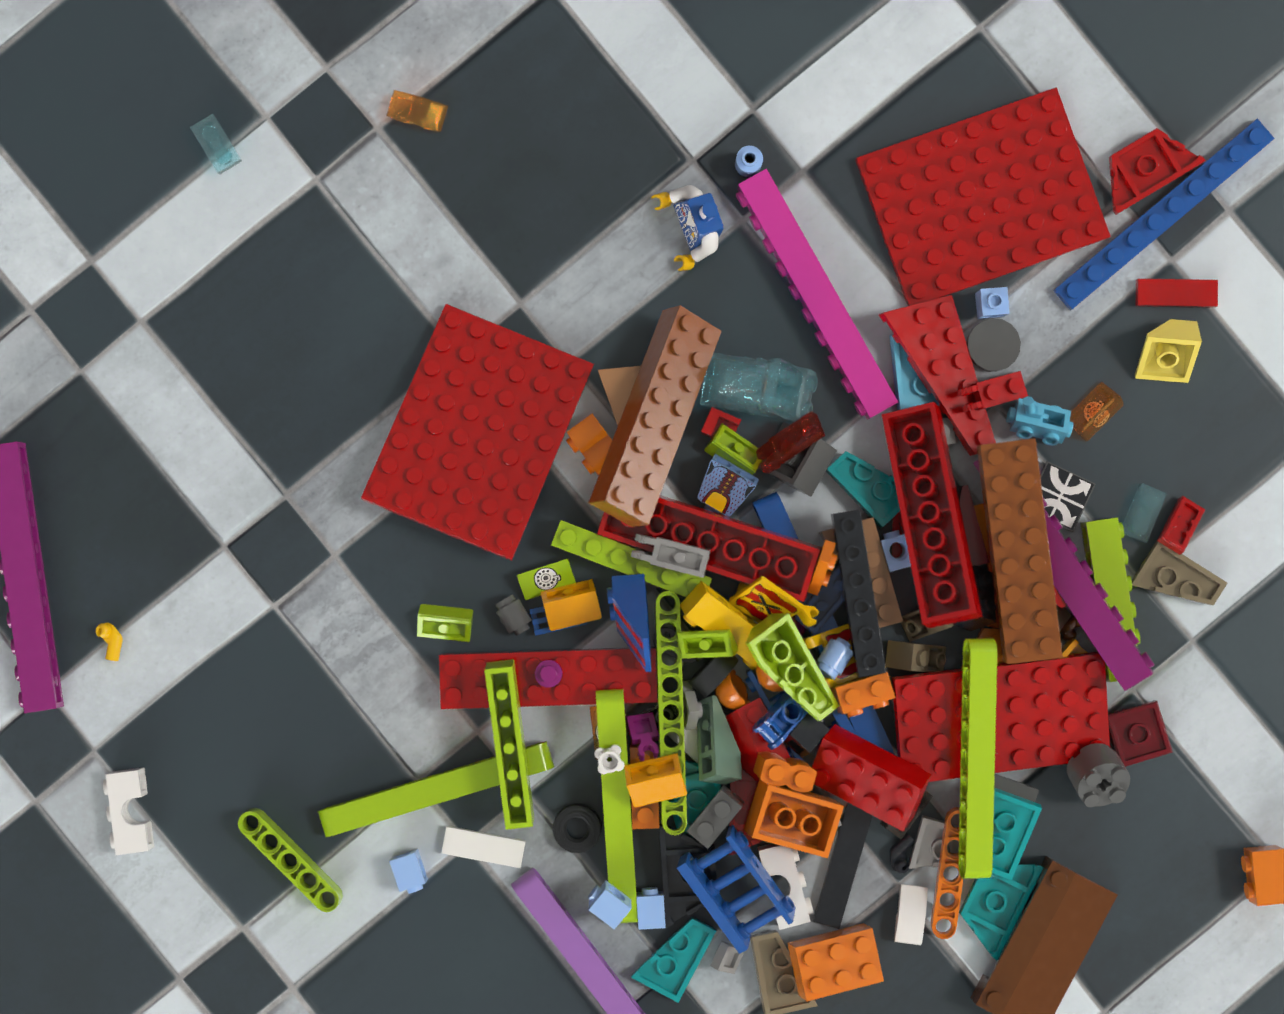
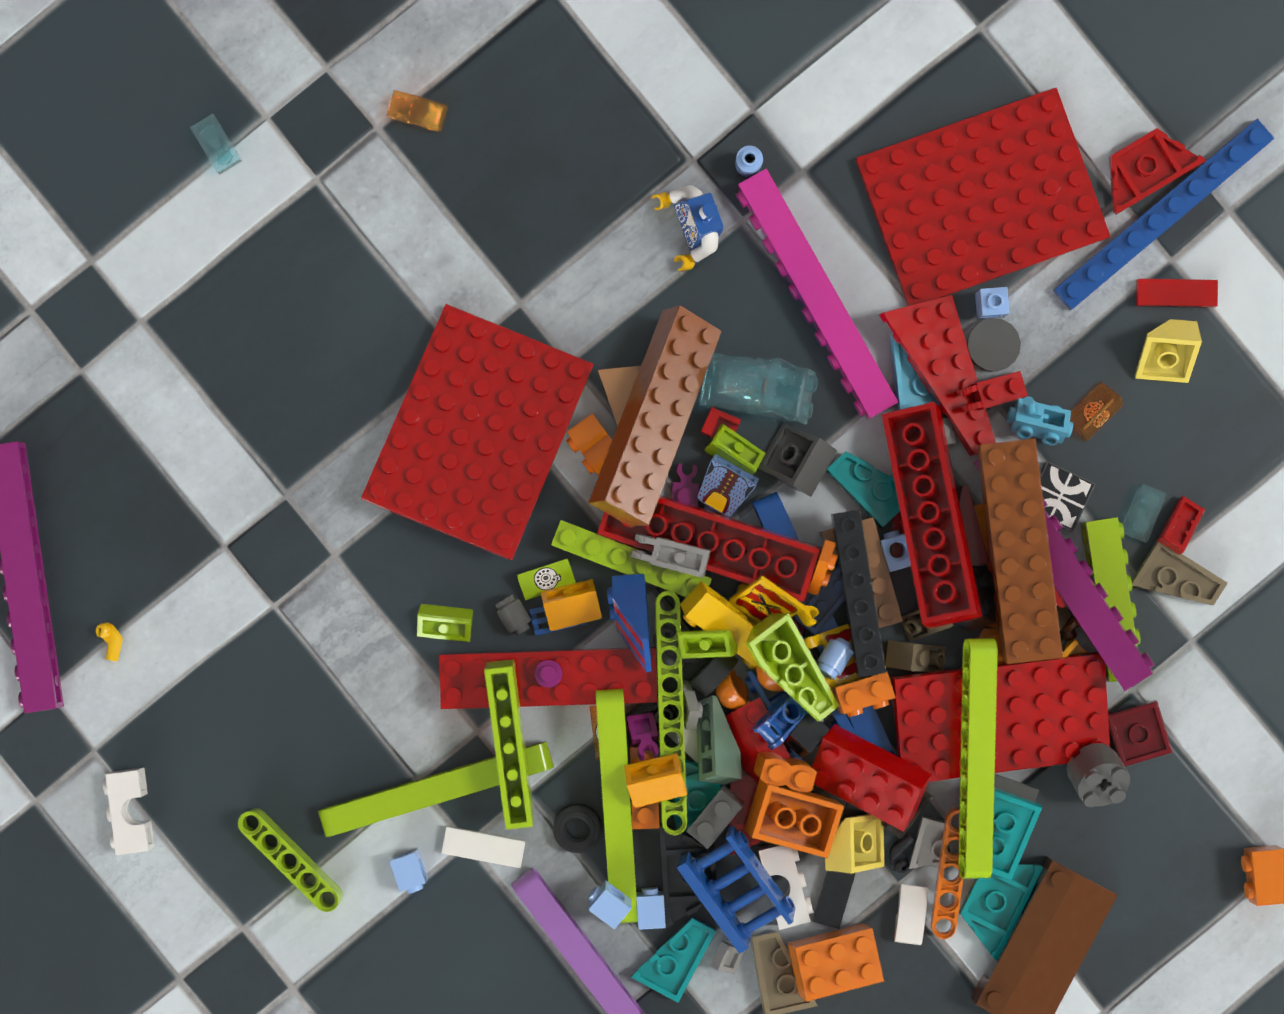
(612, 766): white plate -> none
(686, 490): none -> magenta plate
(790, 442): clear red hinge -> none
(857, 845): none -> light yellow slope

